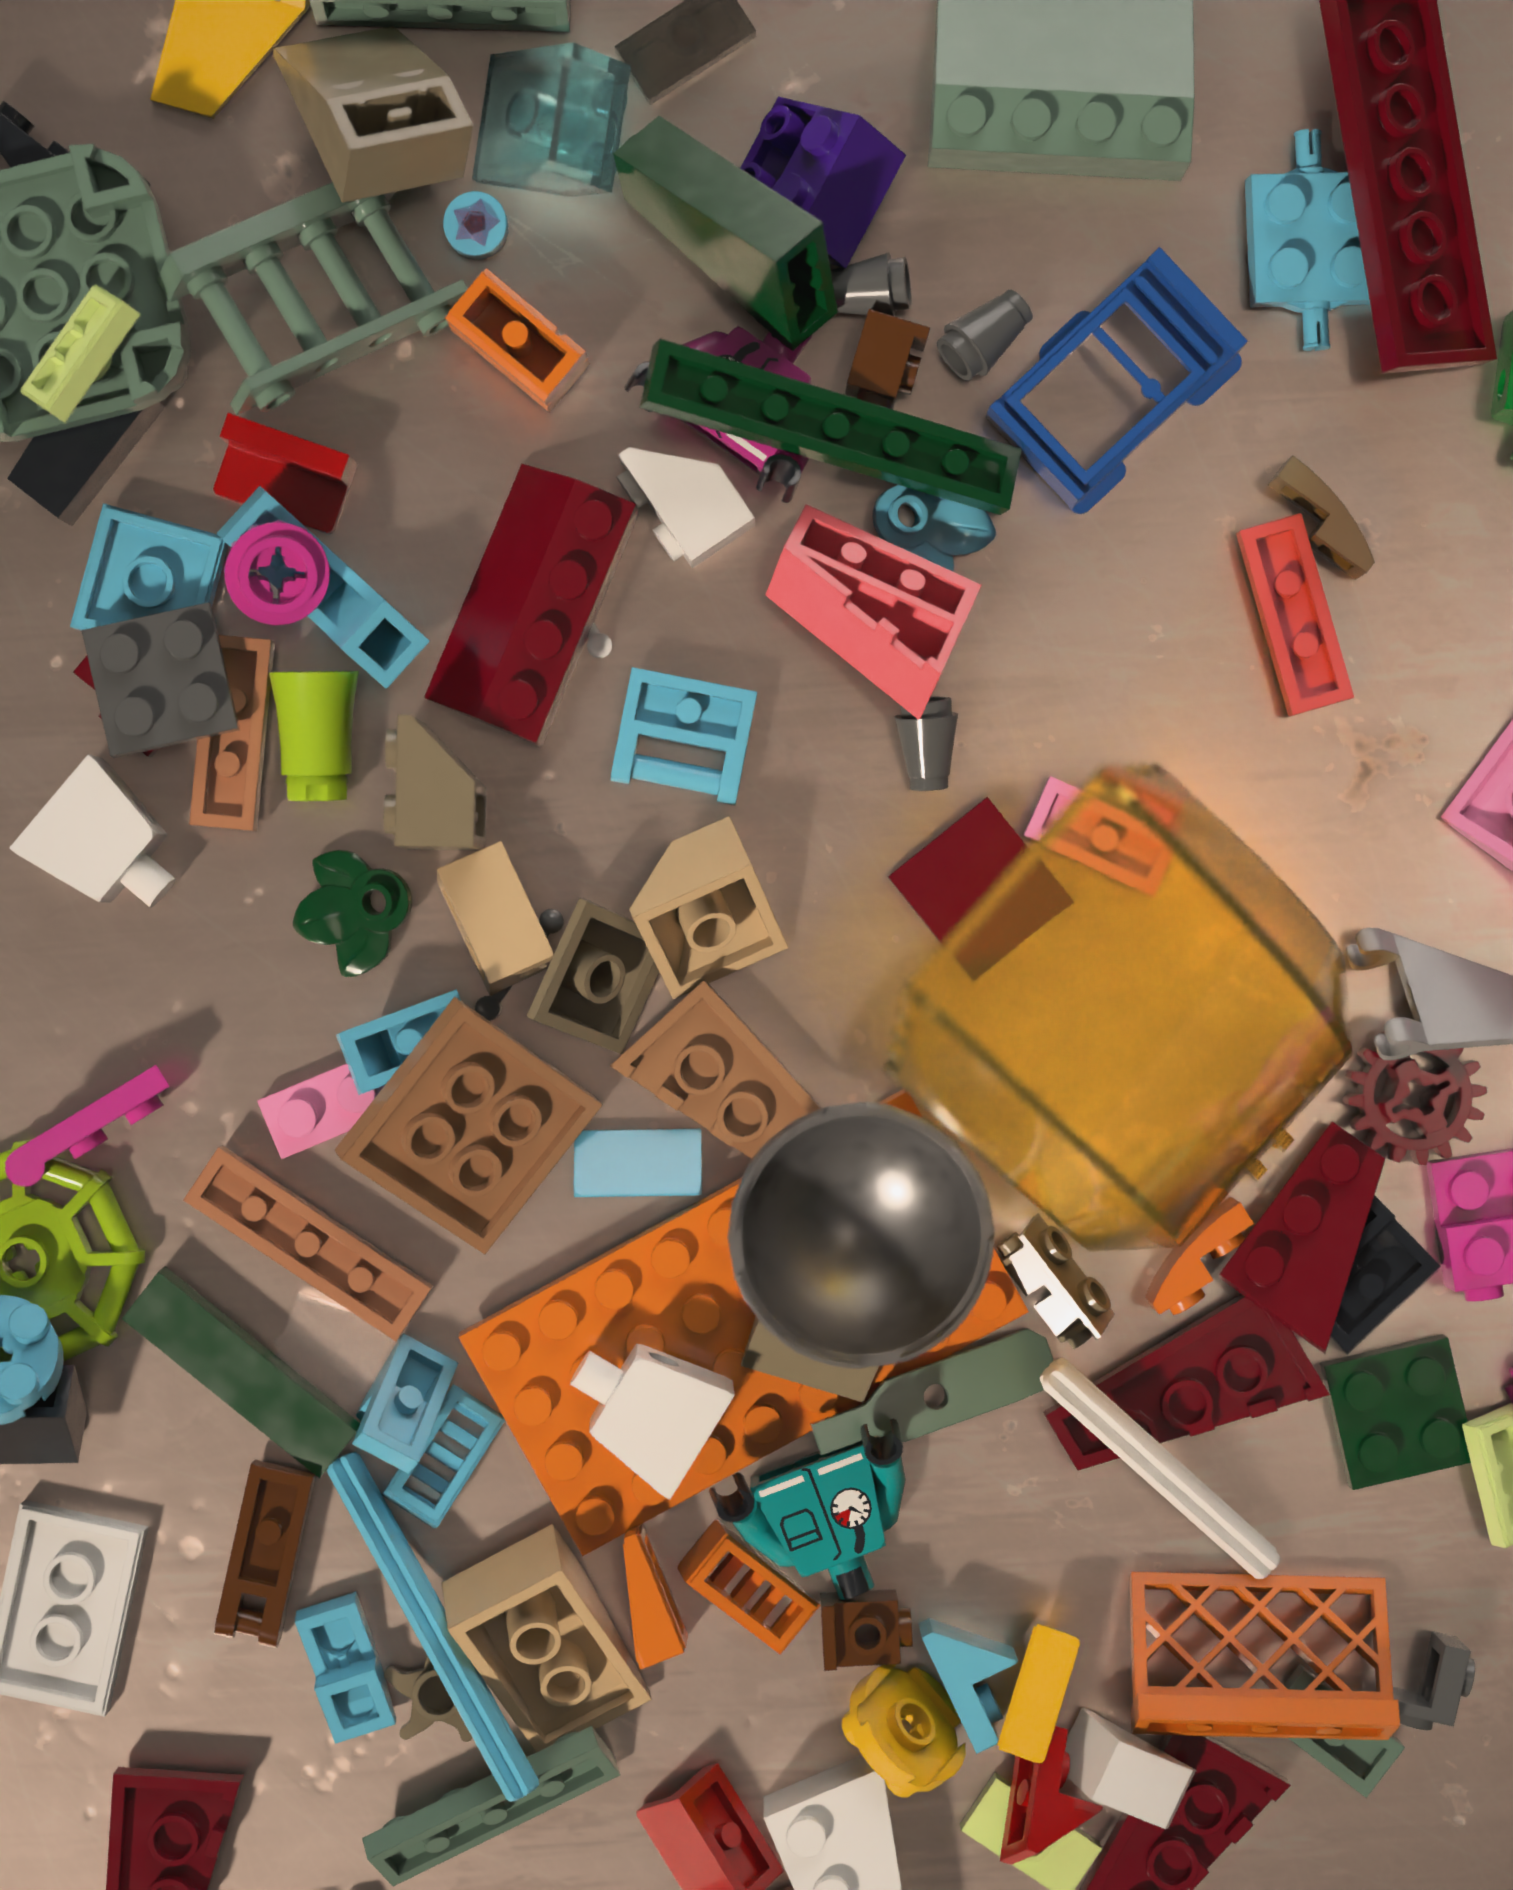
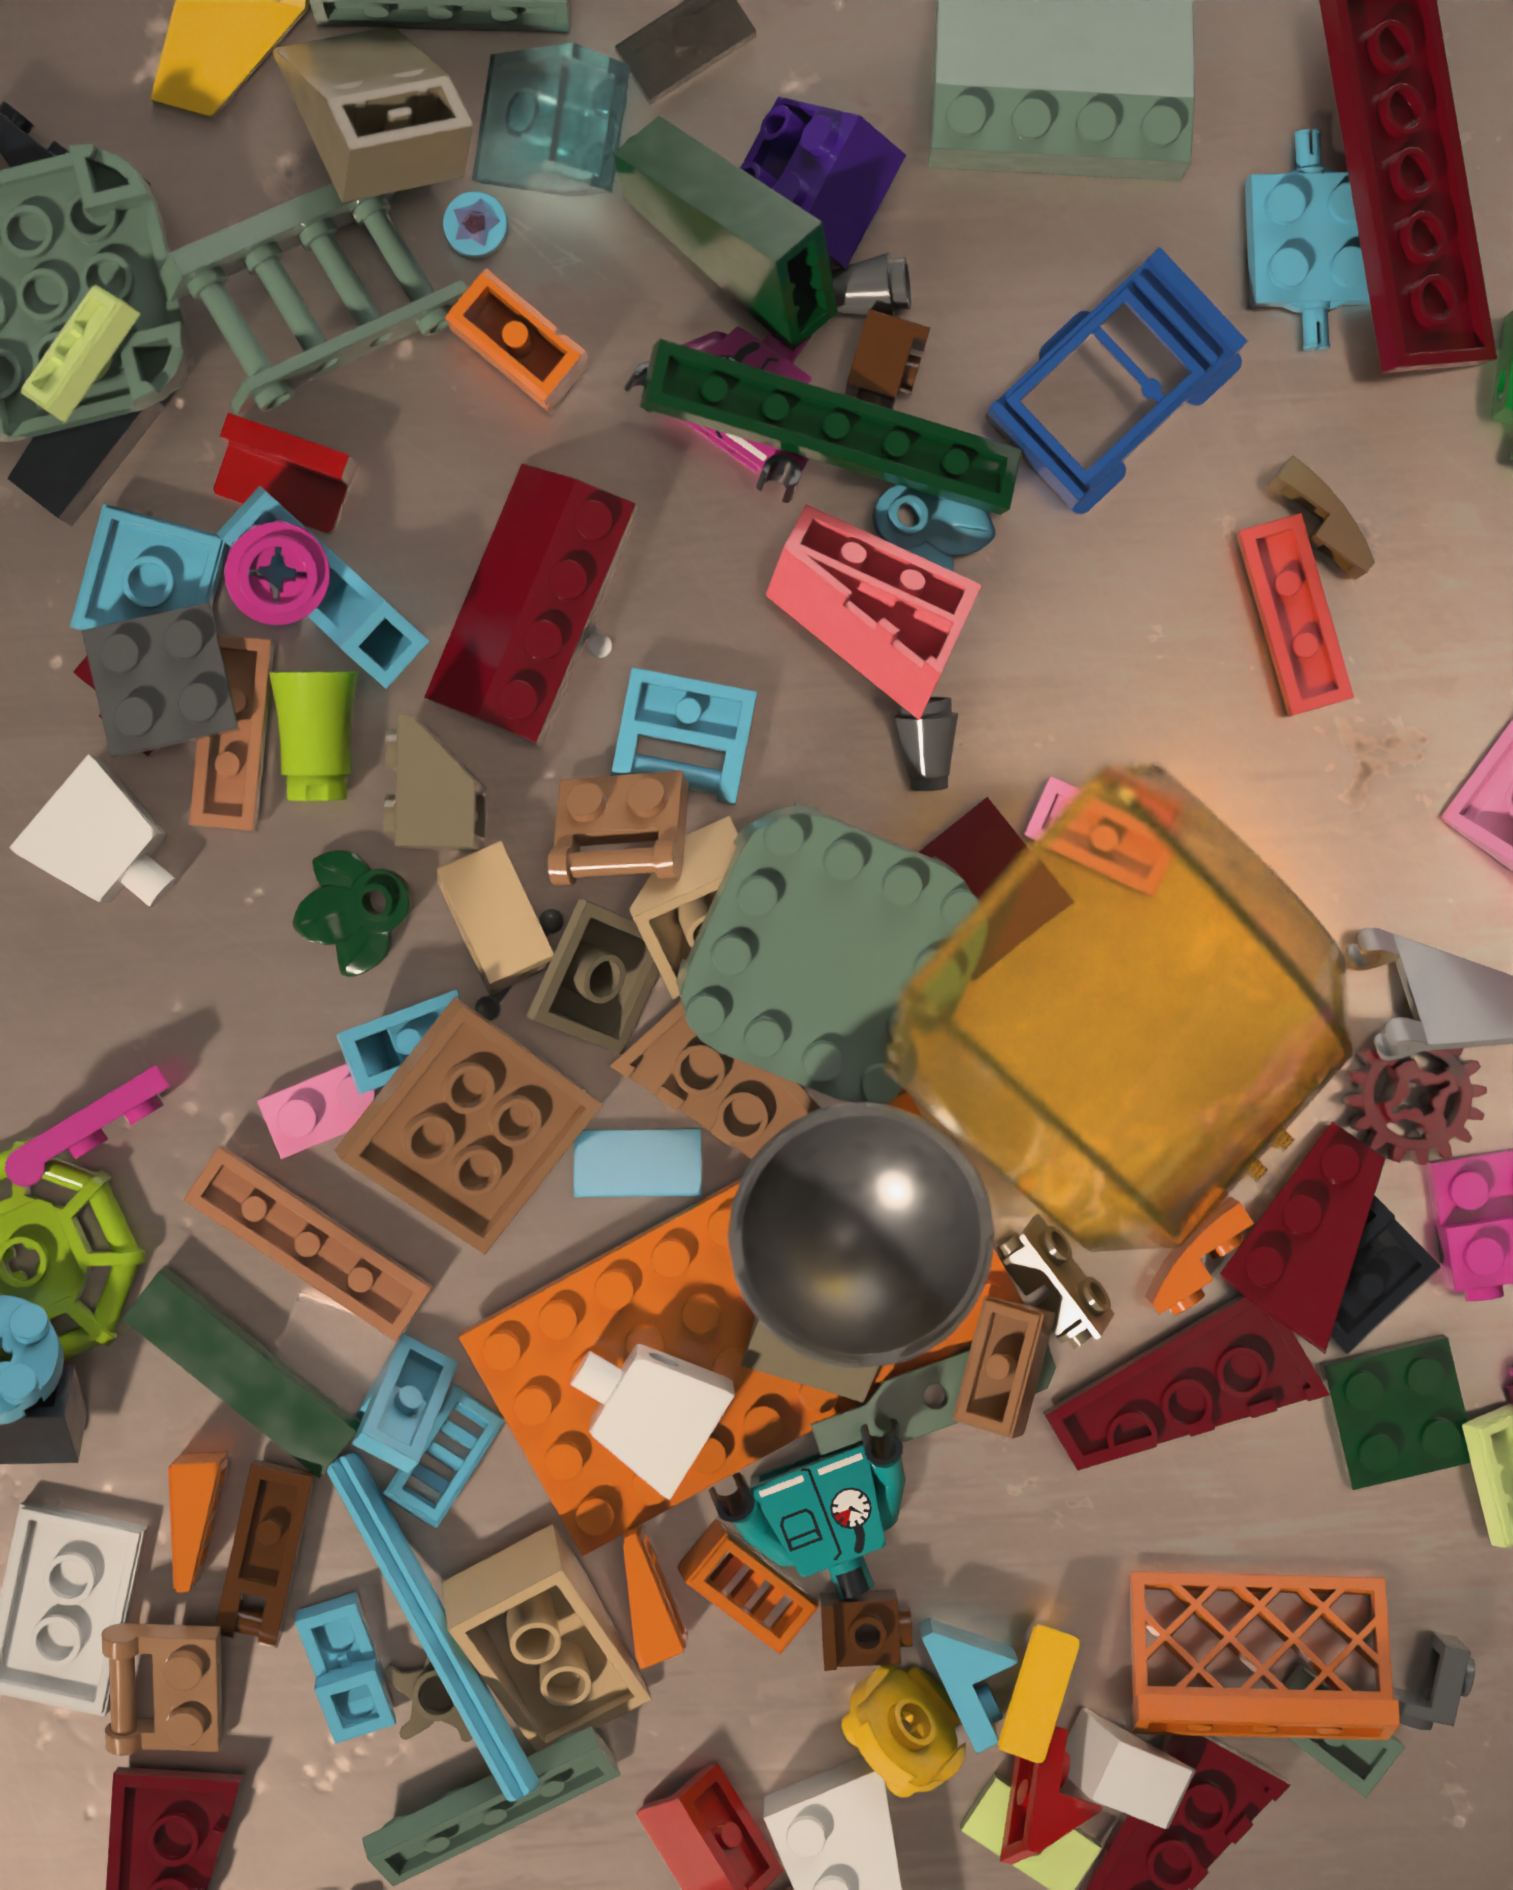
(184, 1688): none -> medium nougat plate
(194, 1501): none -> orange slope
(618, 812): none -> medium nougat plate
(690, 498): white slope -> none
(814, 950): none -> sand green plate
(983, 335): dark grey cone -> none
(1003, 1366): none -> medium nougat slope
(1159, 1468): white axle -> none

